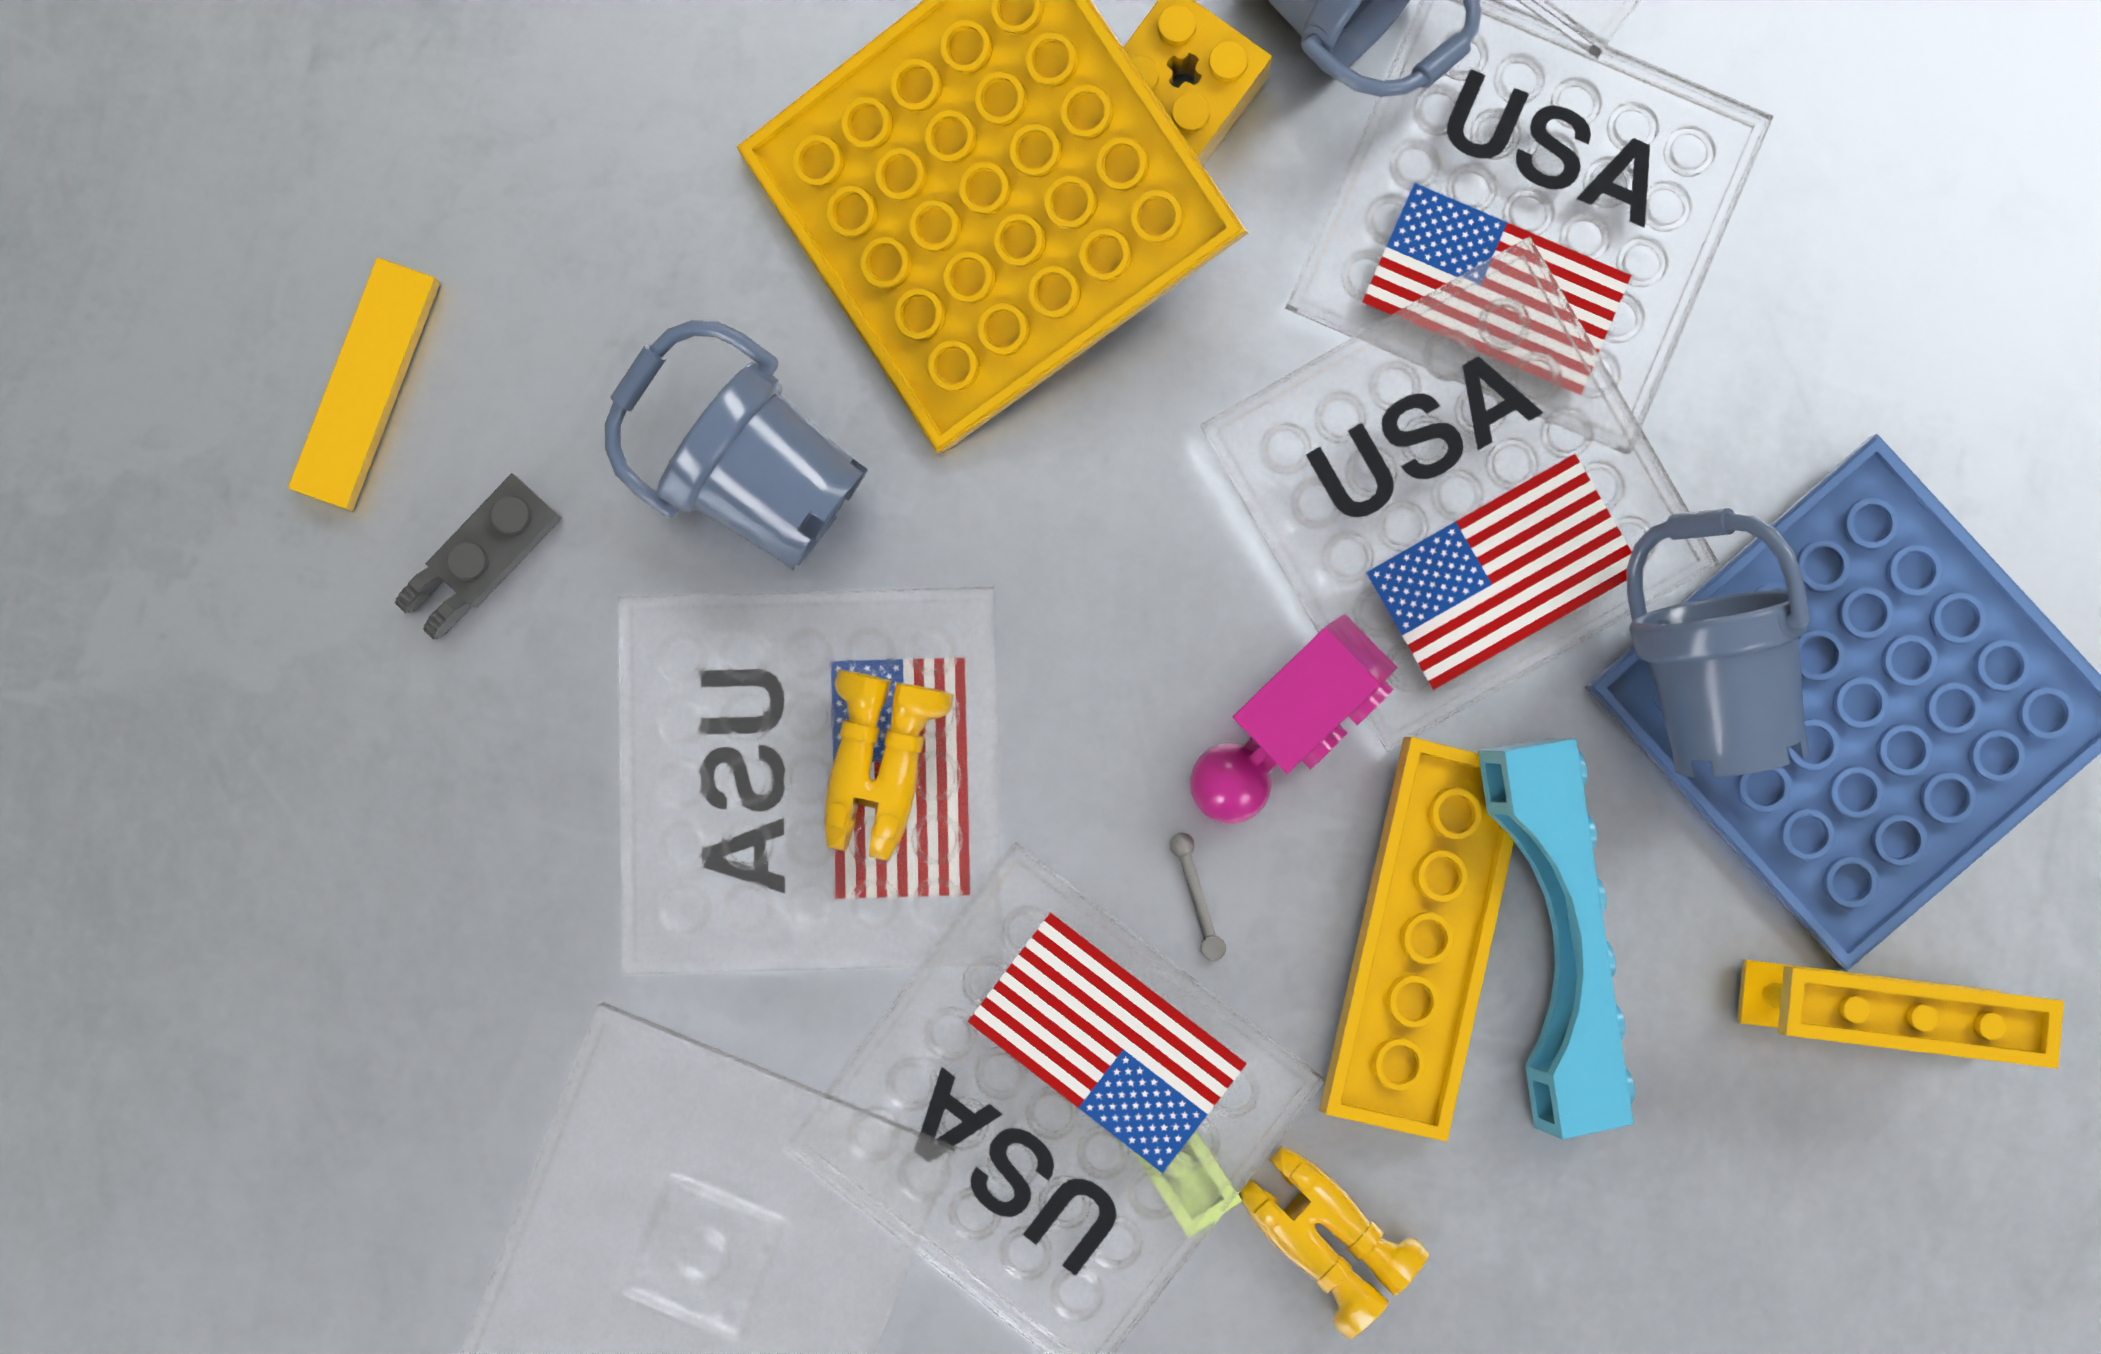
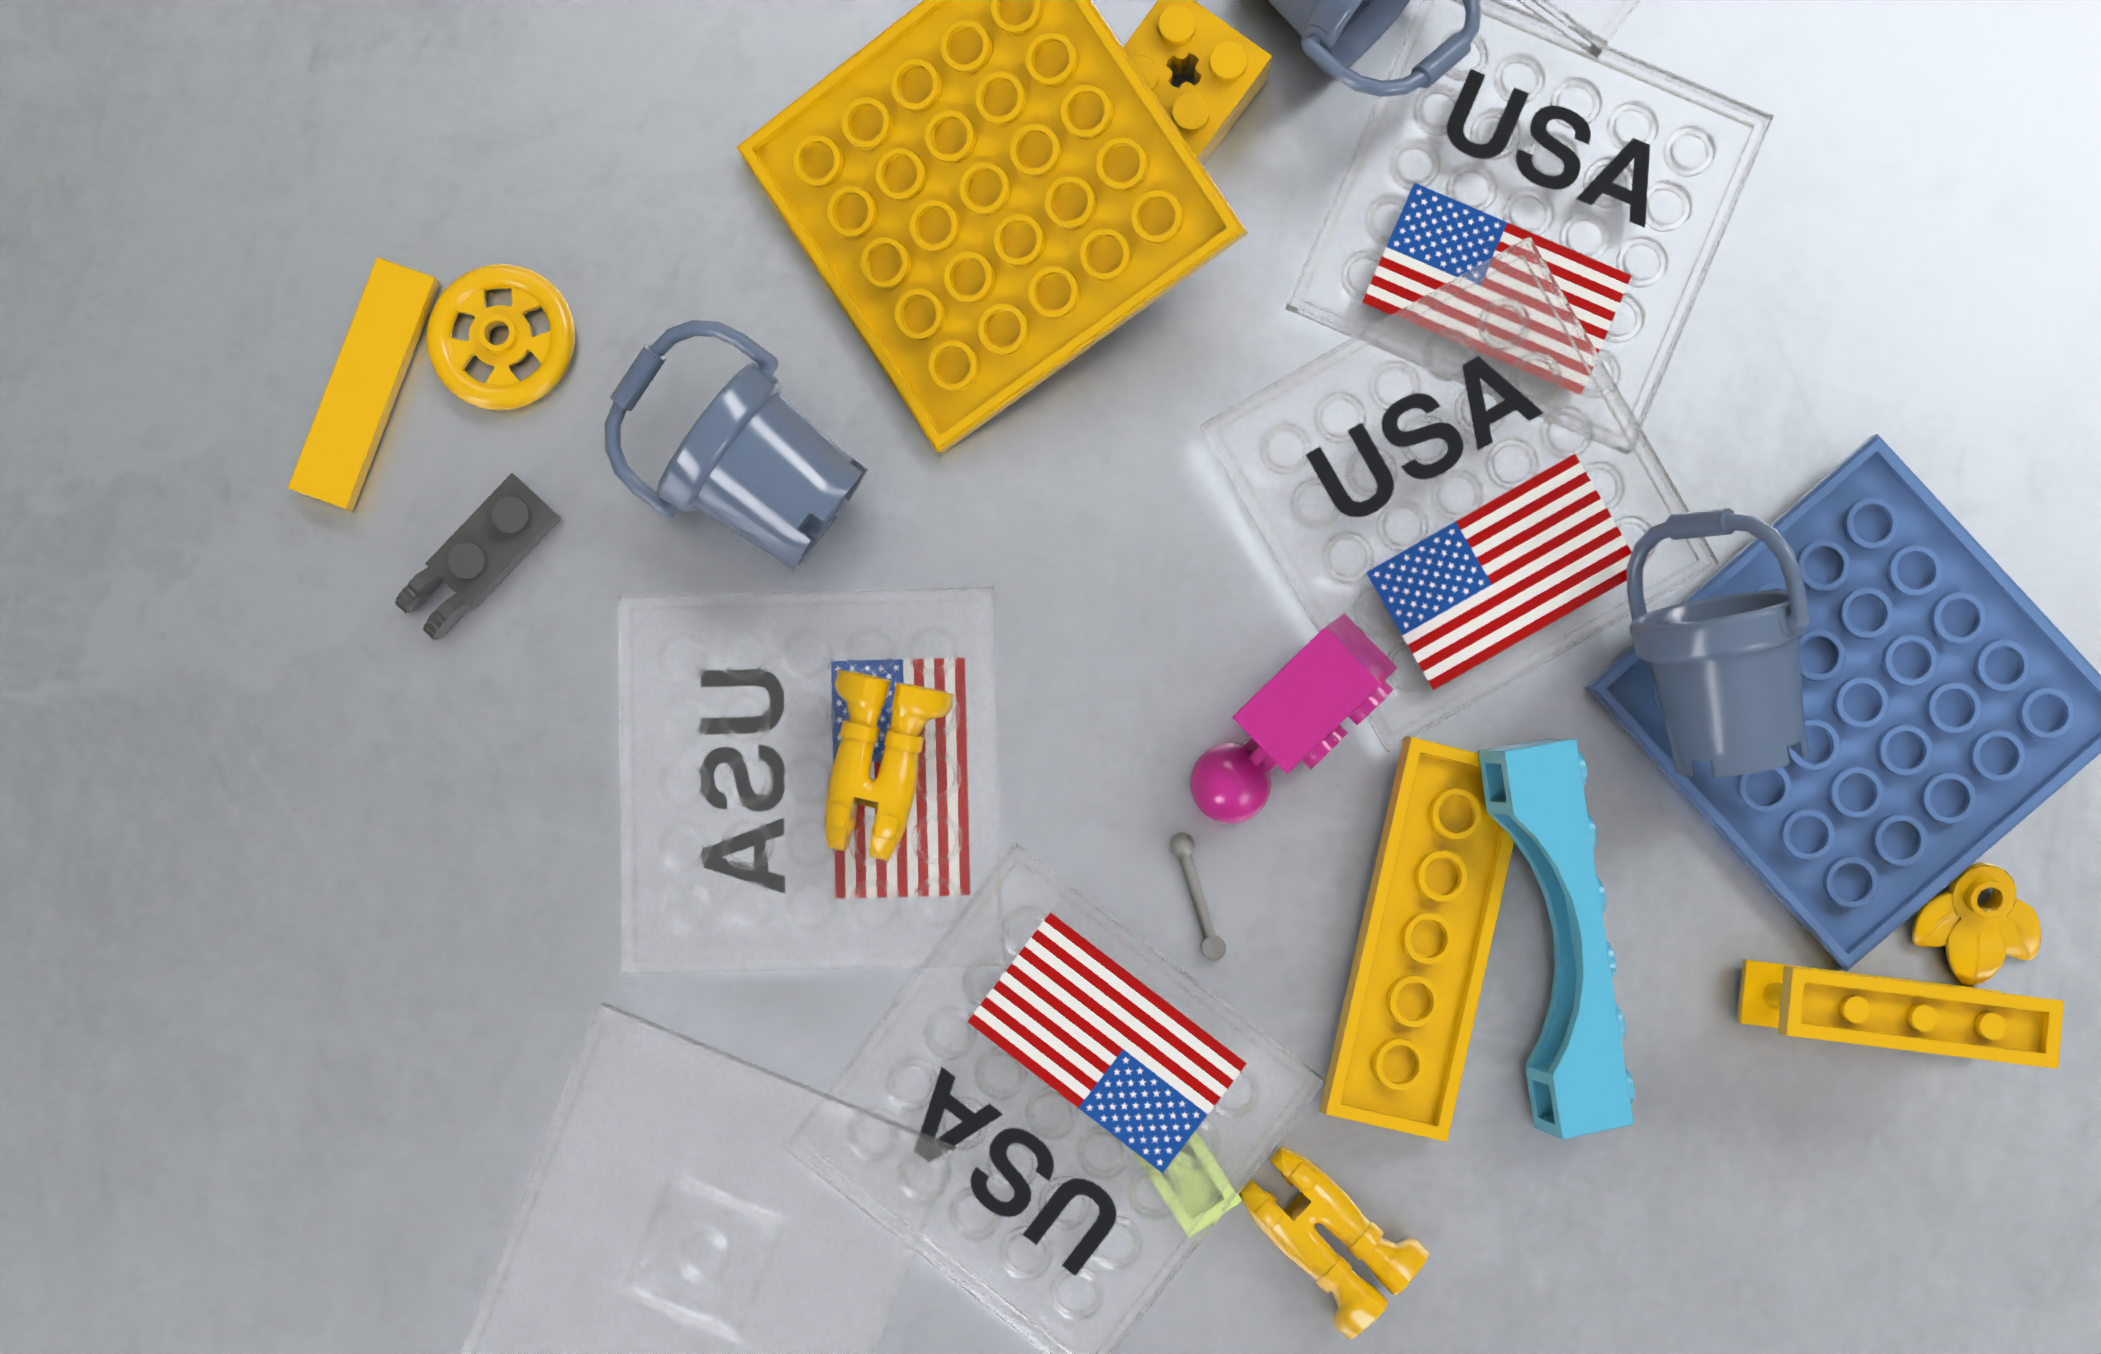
(502, 388): none -> yellow plate
(1977, 934): none -> yellow plate

